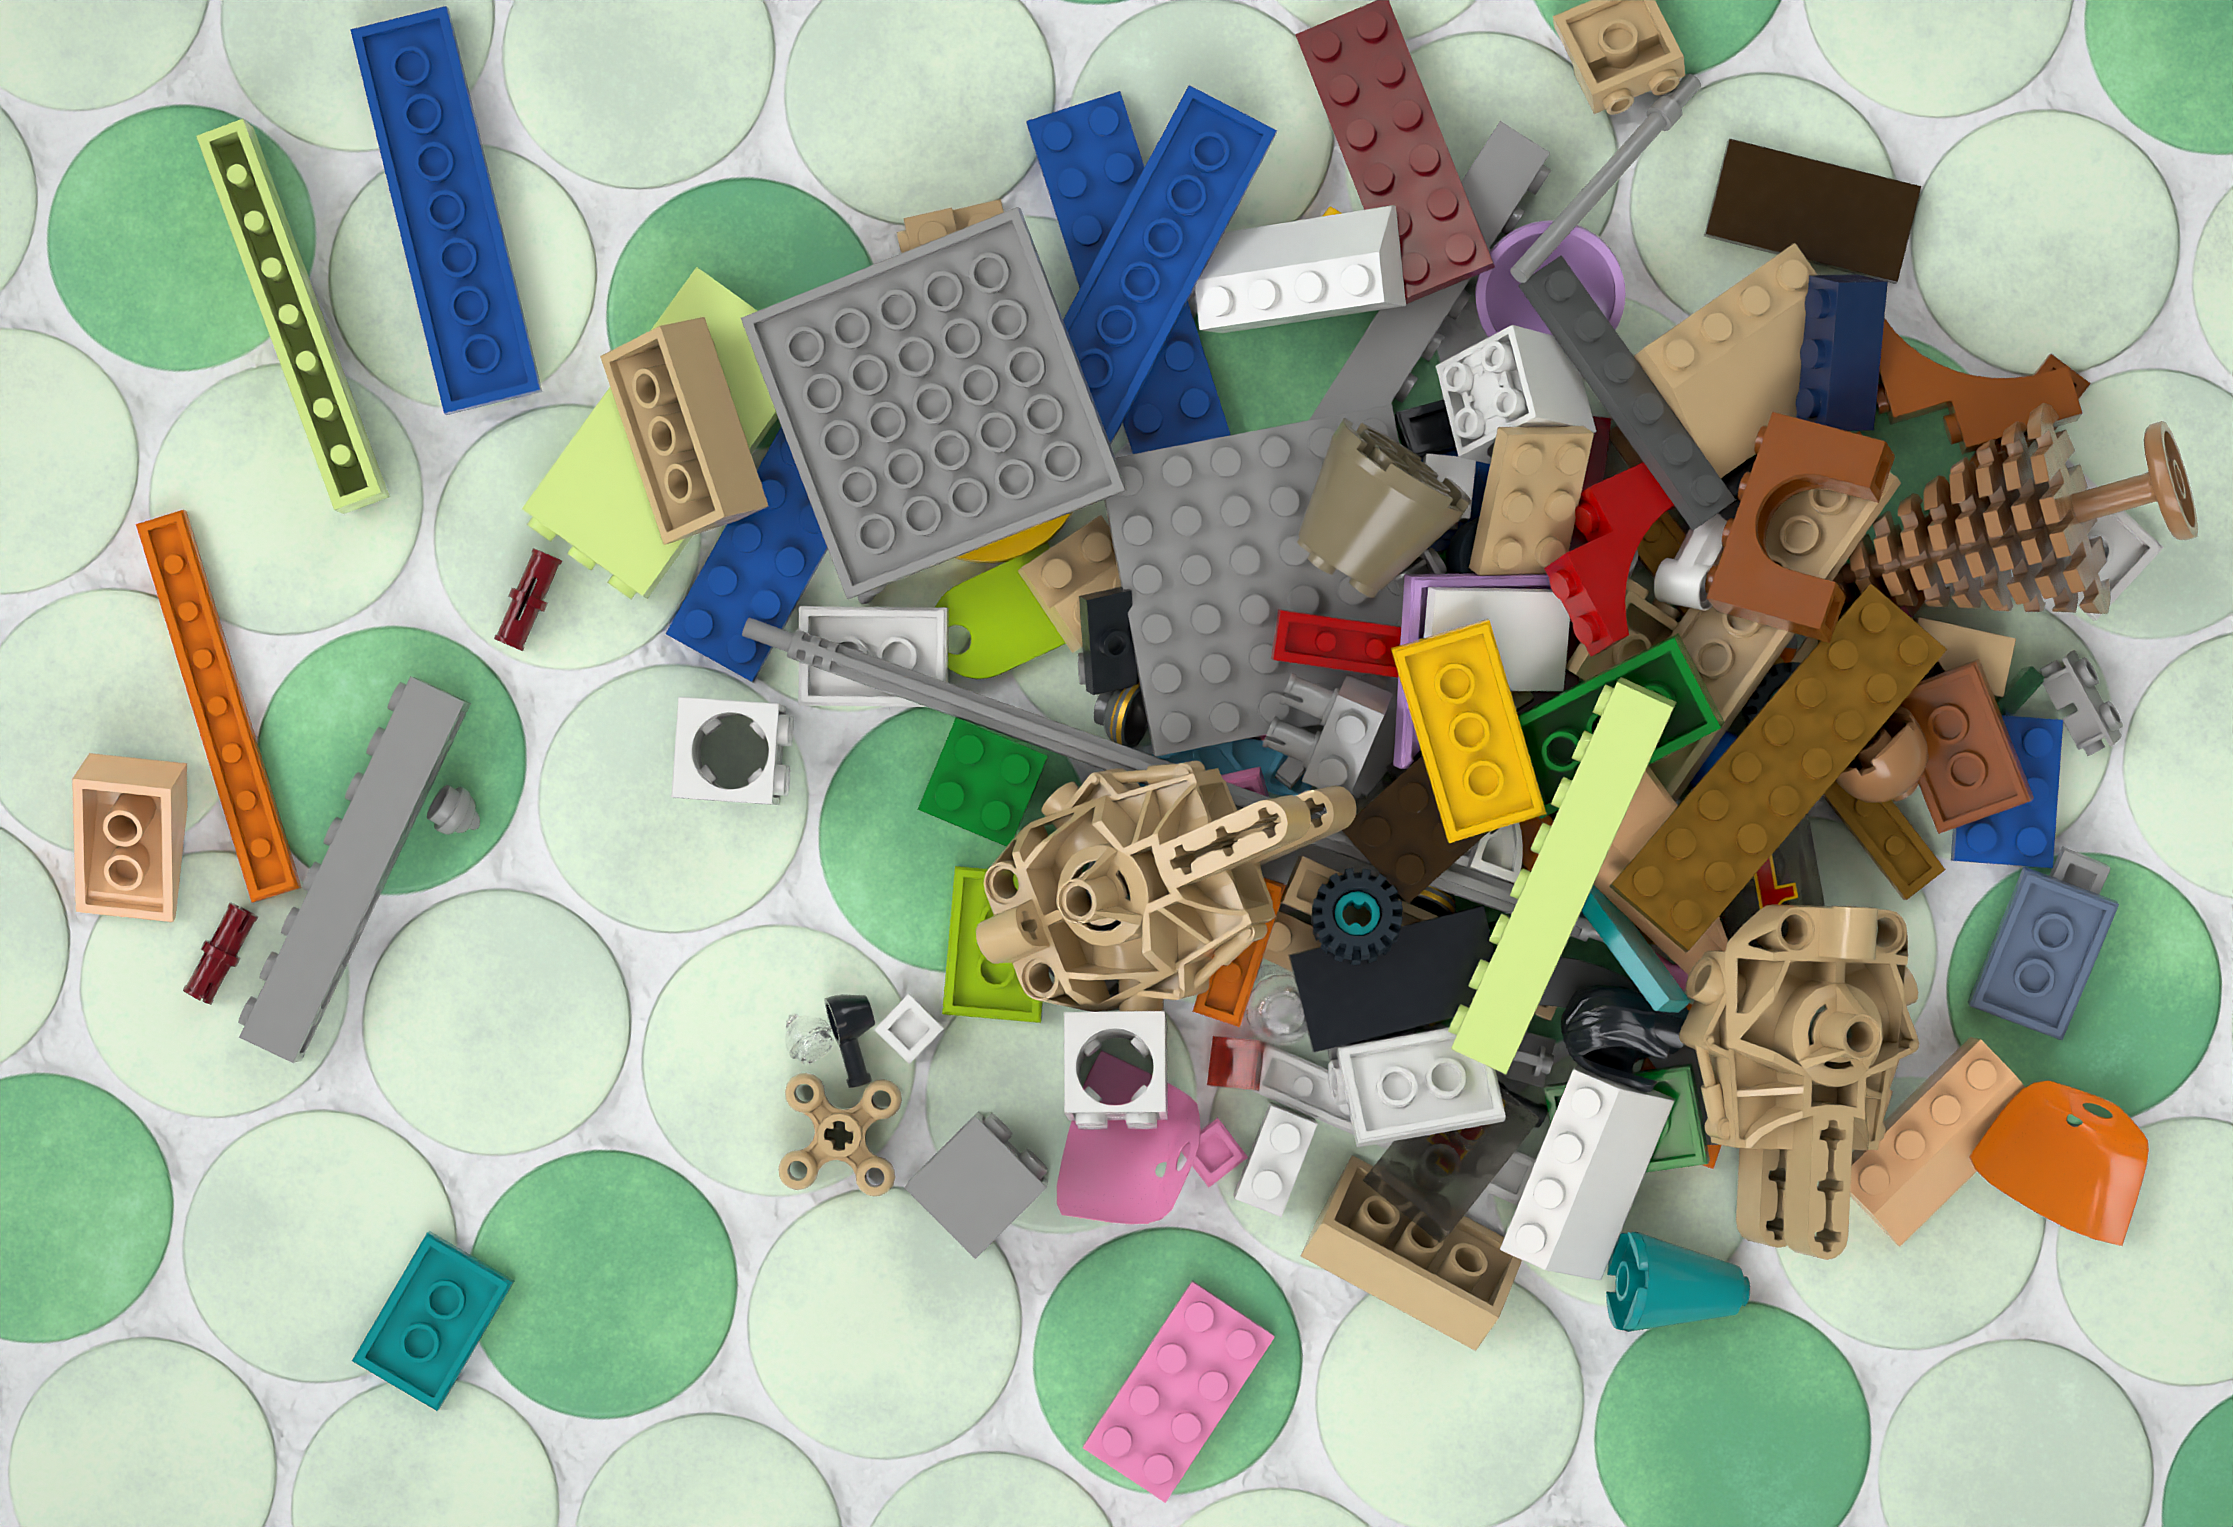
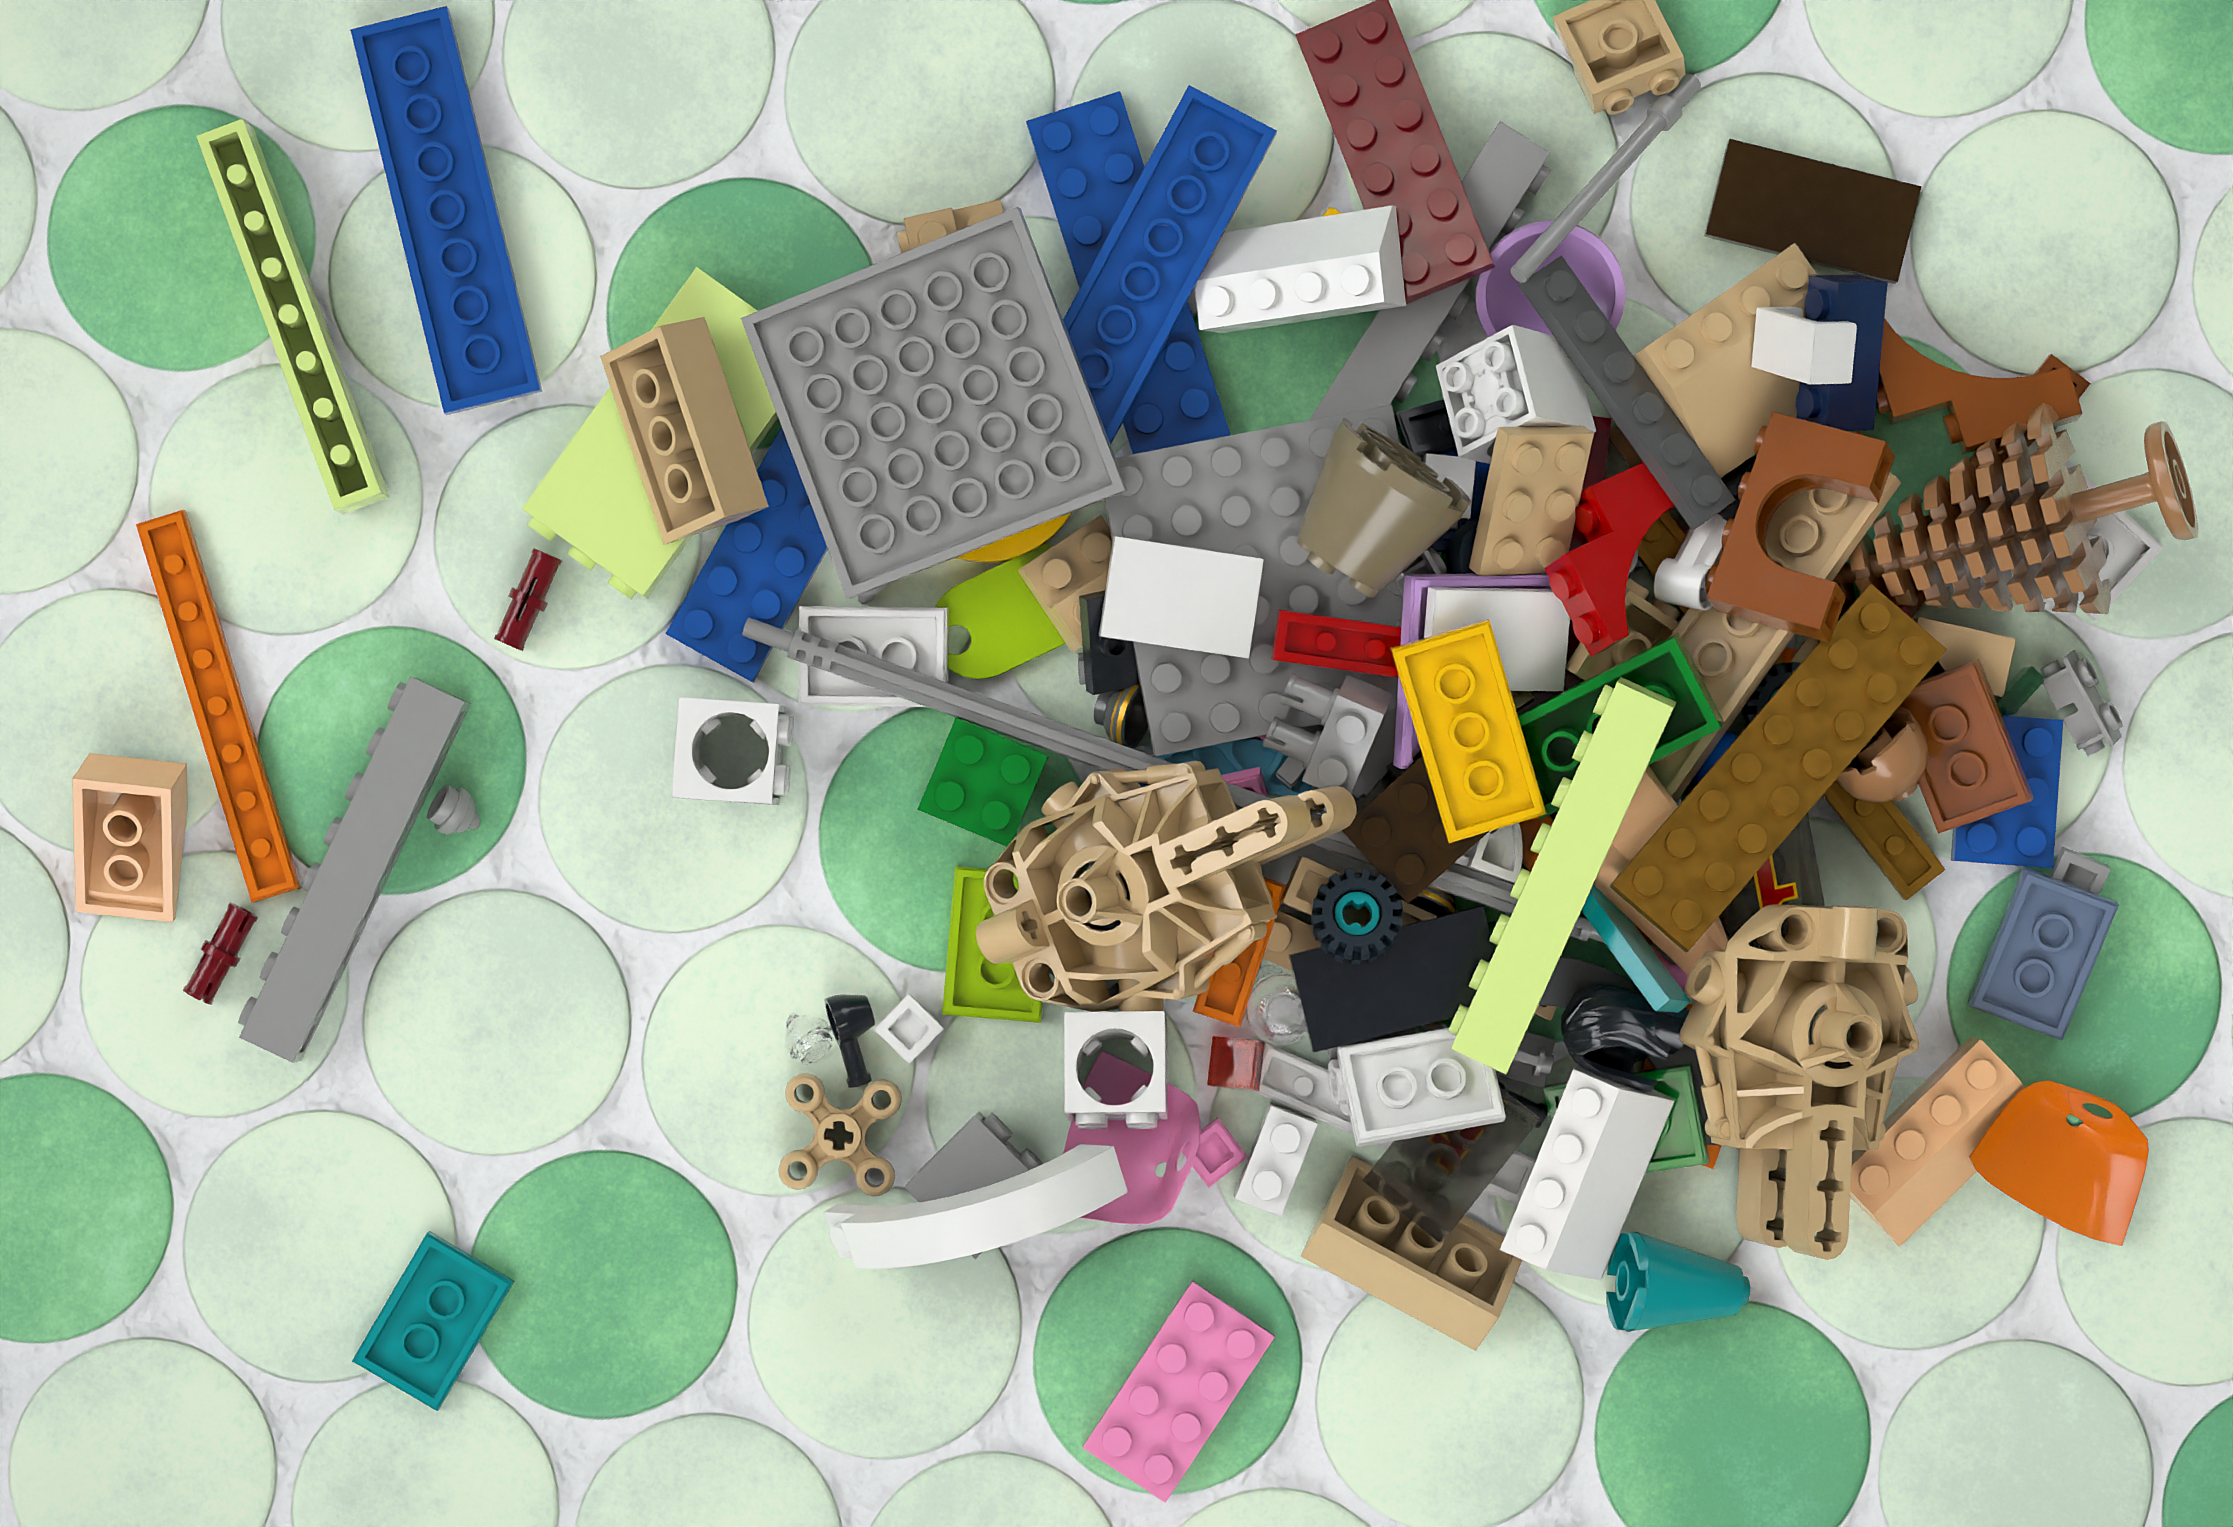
(978, 1218): none -> white arch
(1181, 597): none -> white tile
(1802, 347): none -> white panel

